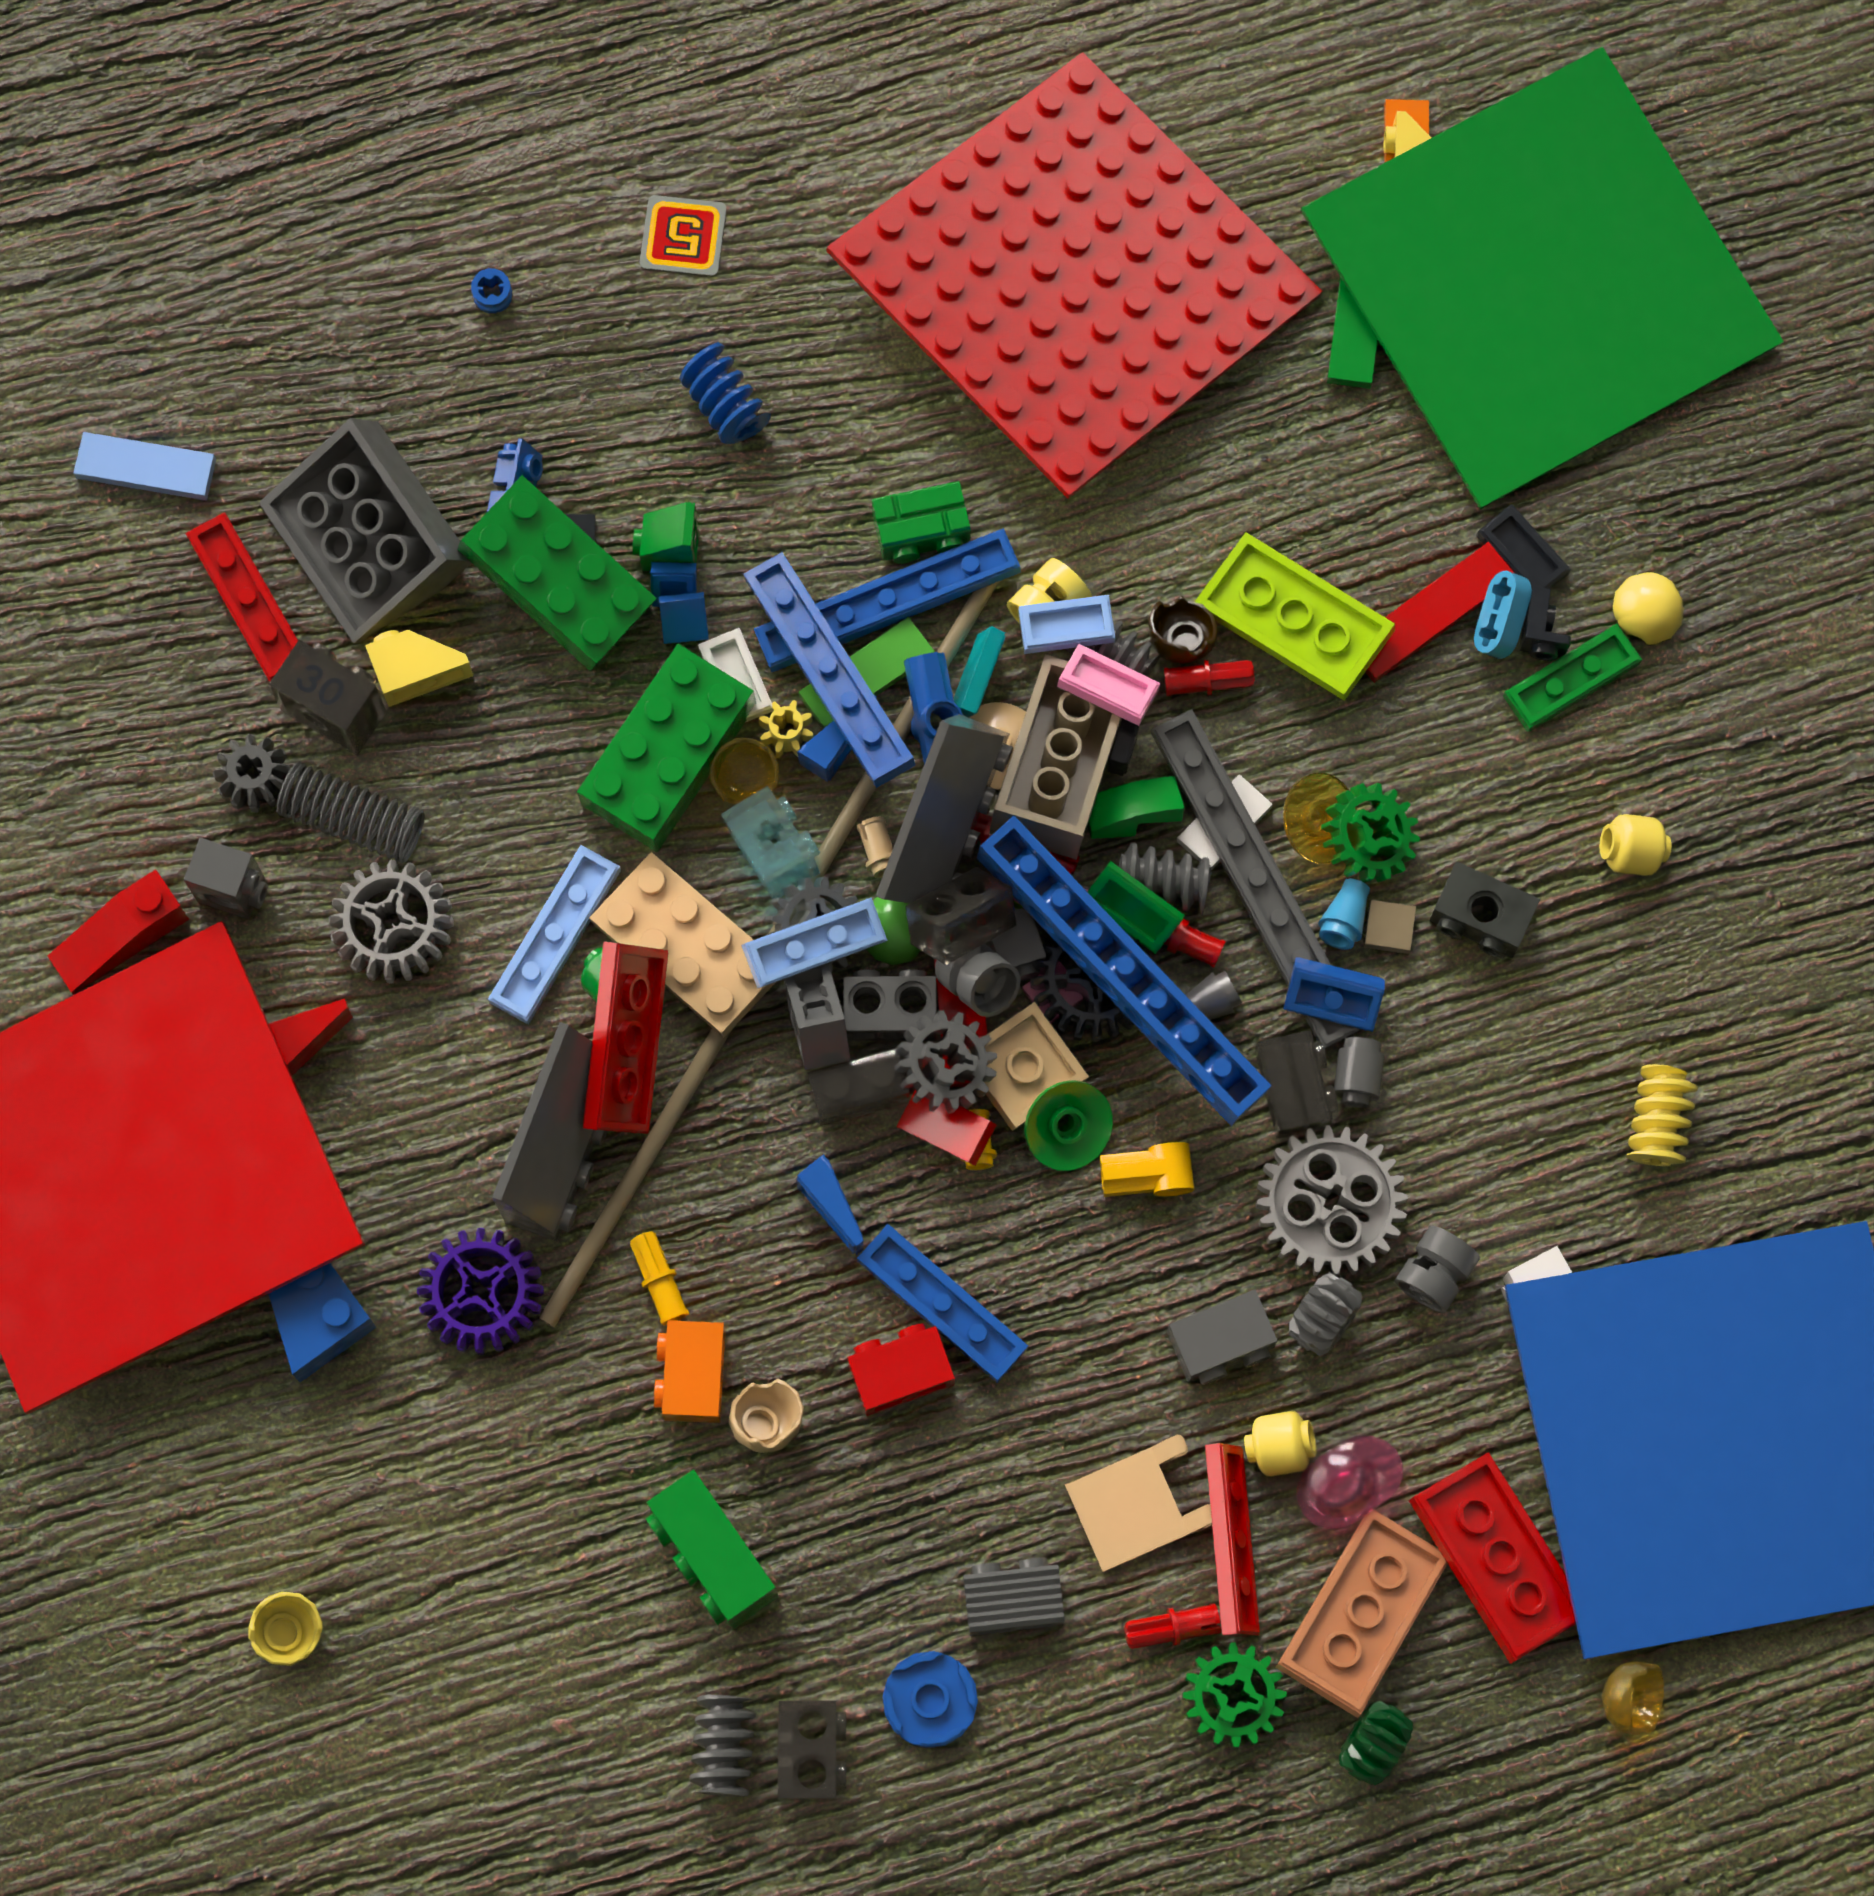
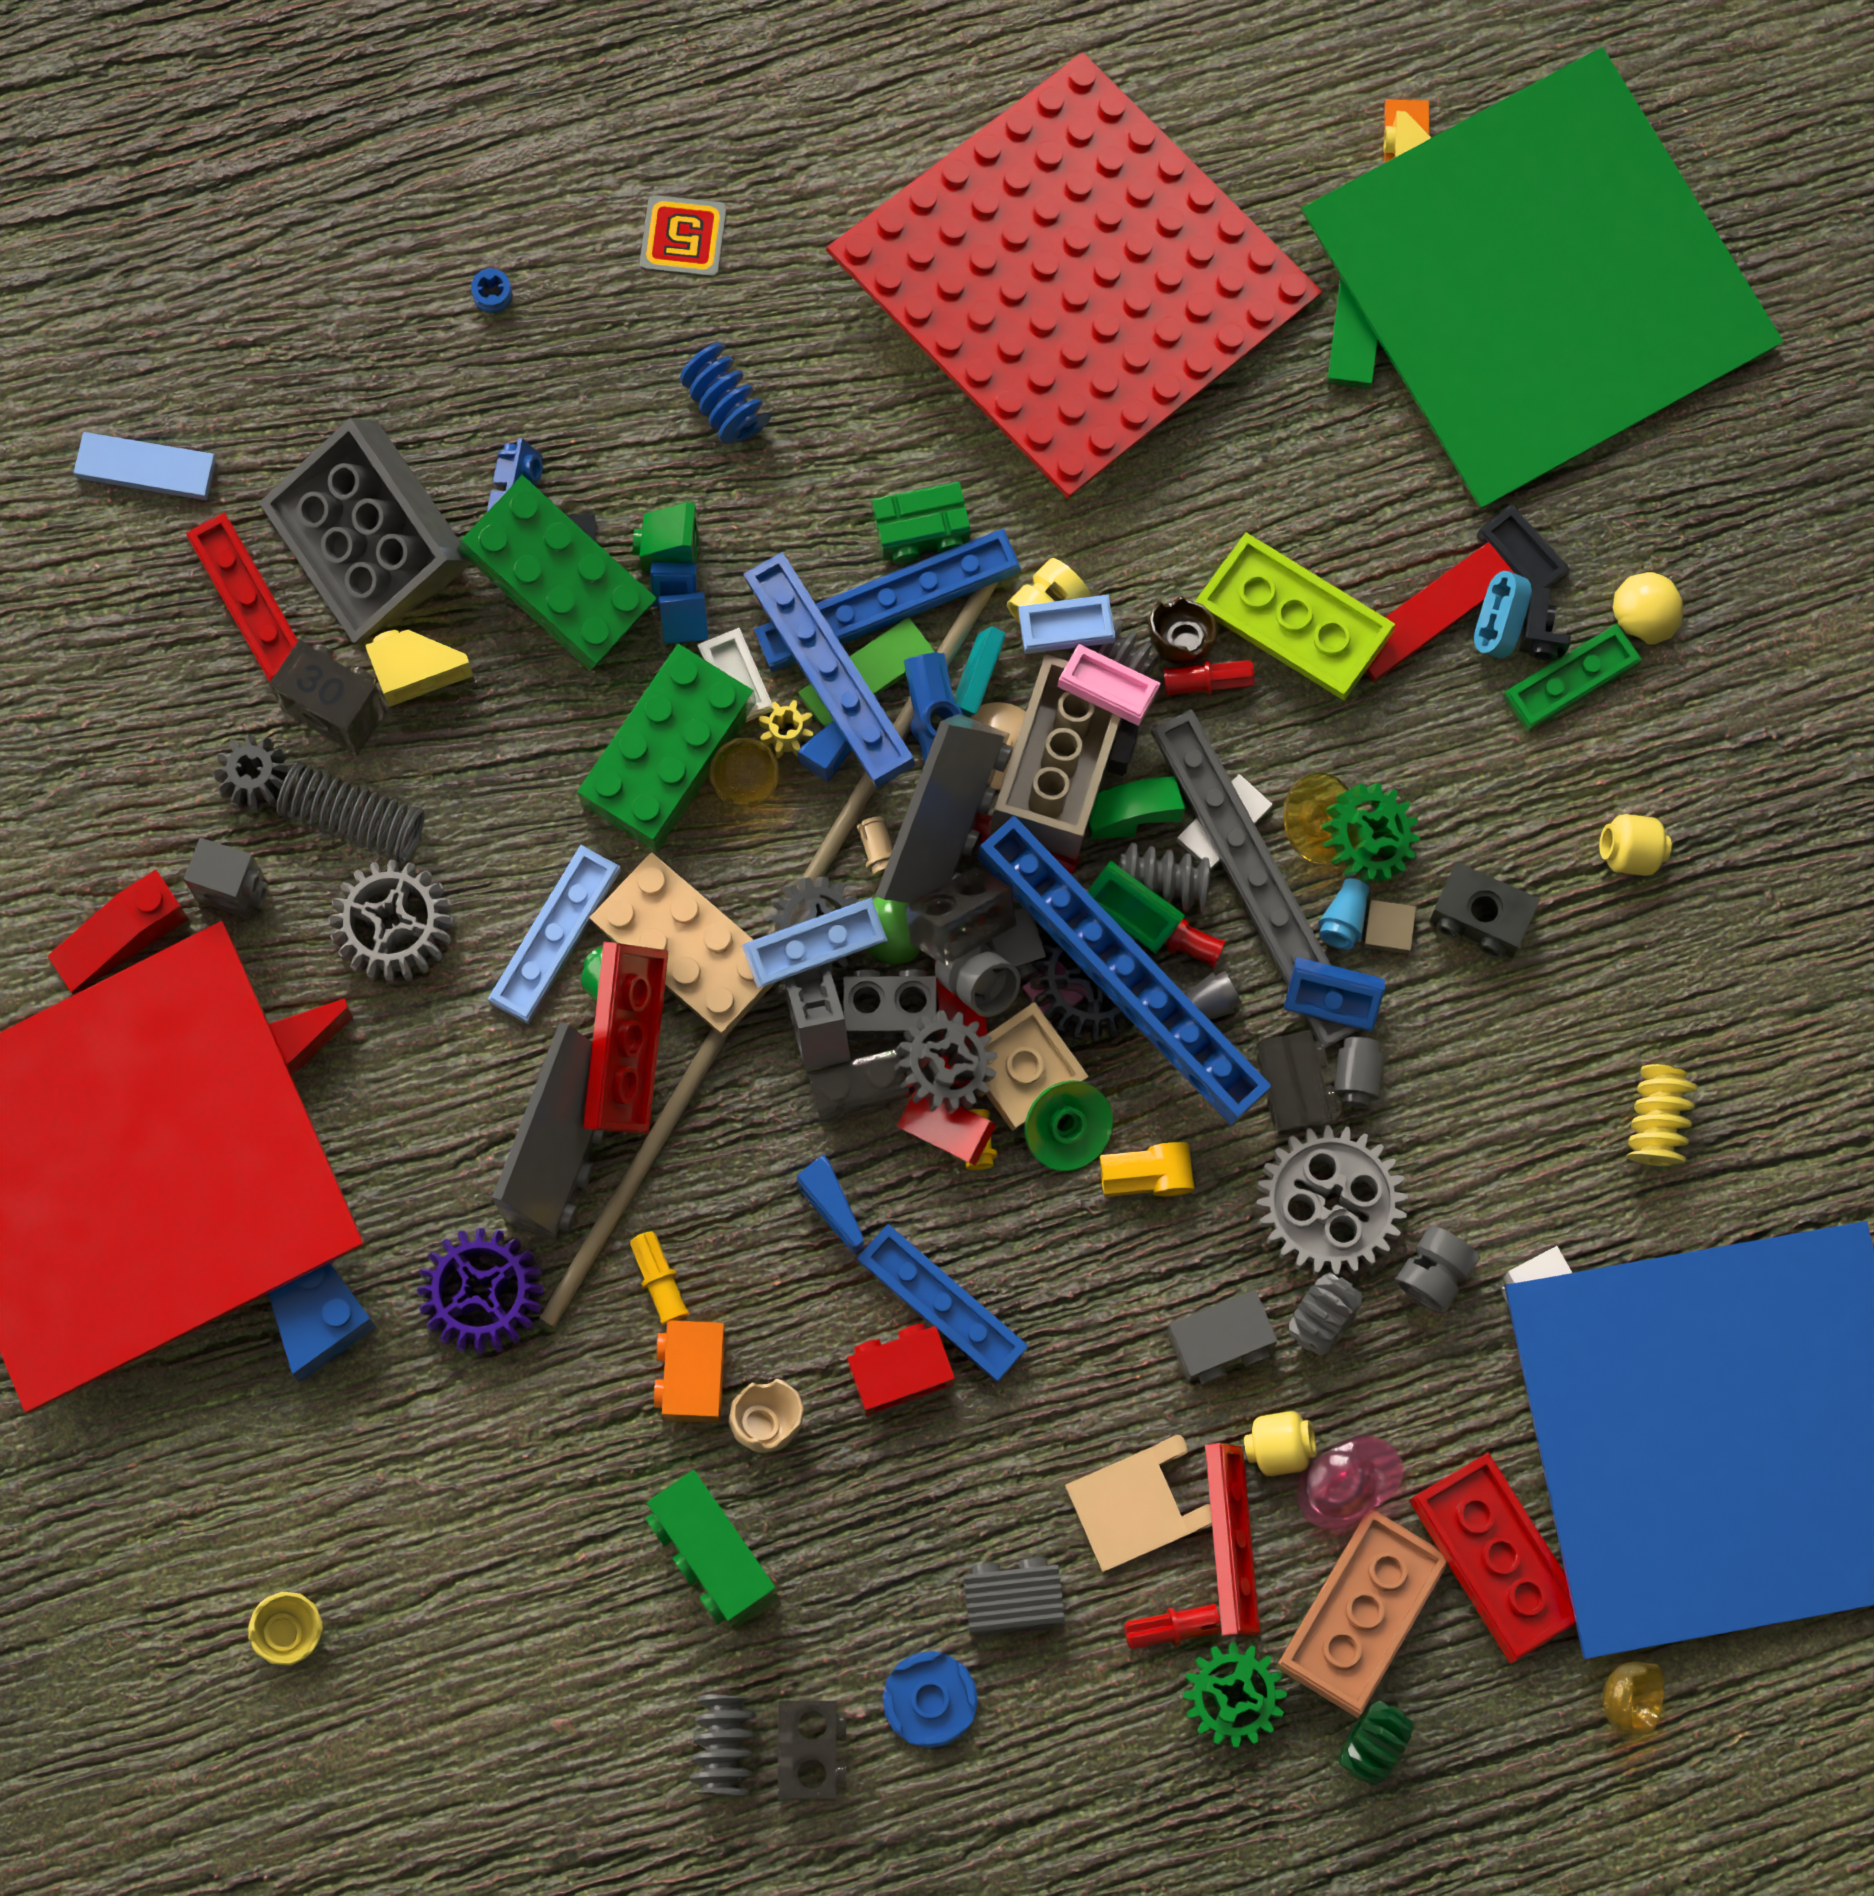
(753, 827): clear light blue brick -> none

